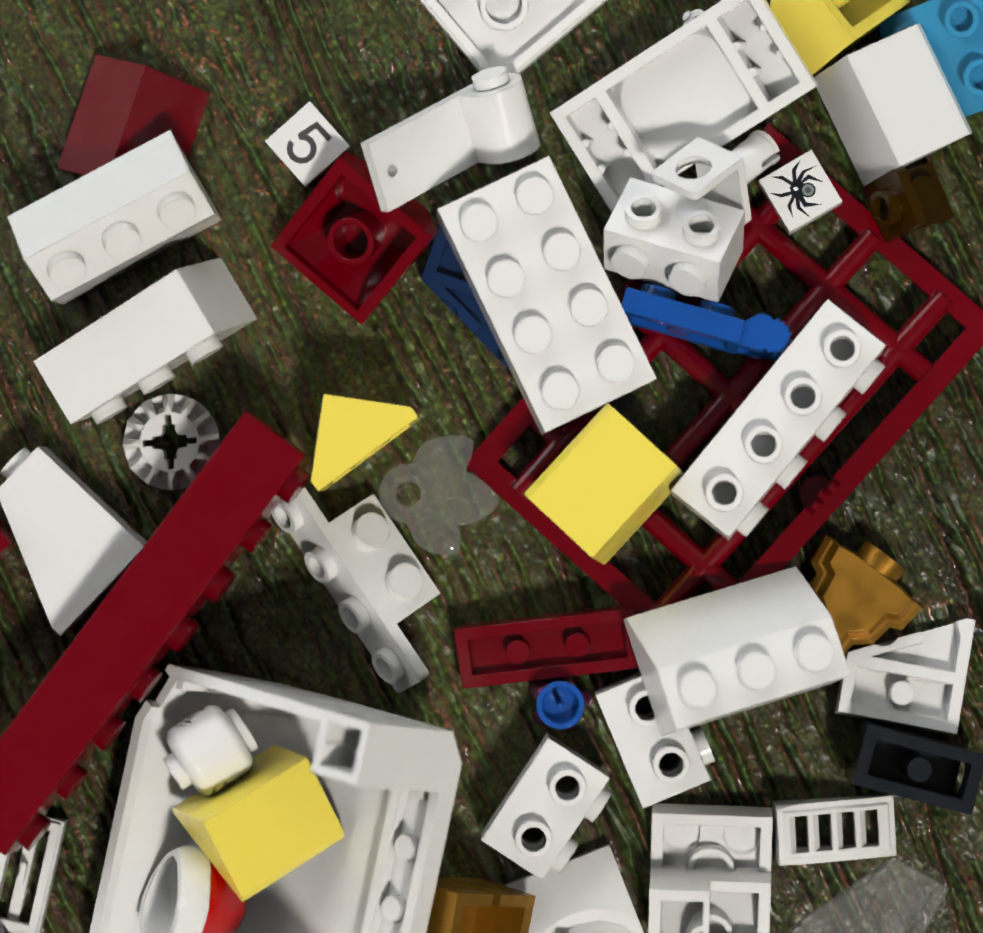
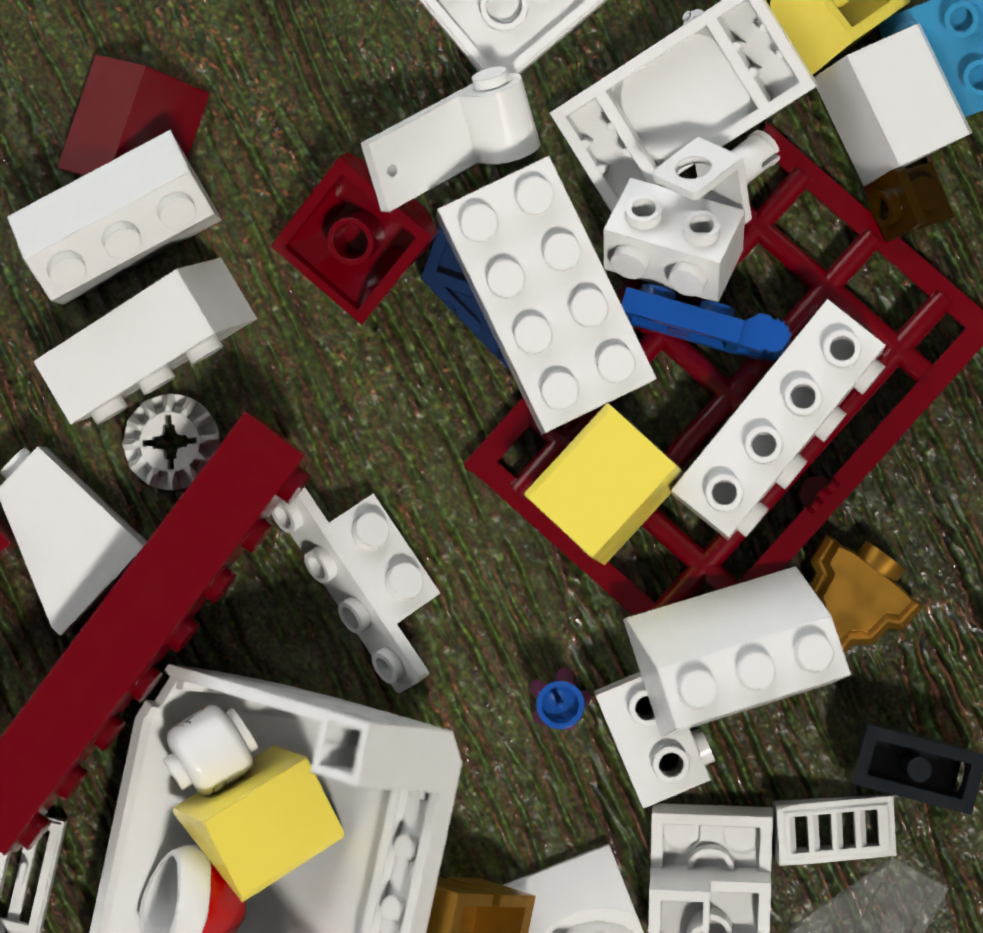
(307, 144): white tile -> none
(352, 433): light yellow slope -> none
(447, 494): clear plate -> none
(540, 804): white brick -> none
(545, 647): dark red plate -> none
(800, 192): white tile -> none
(910, 679): white wing -> none

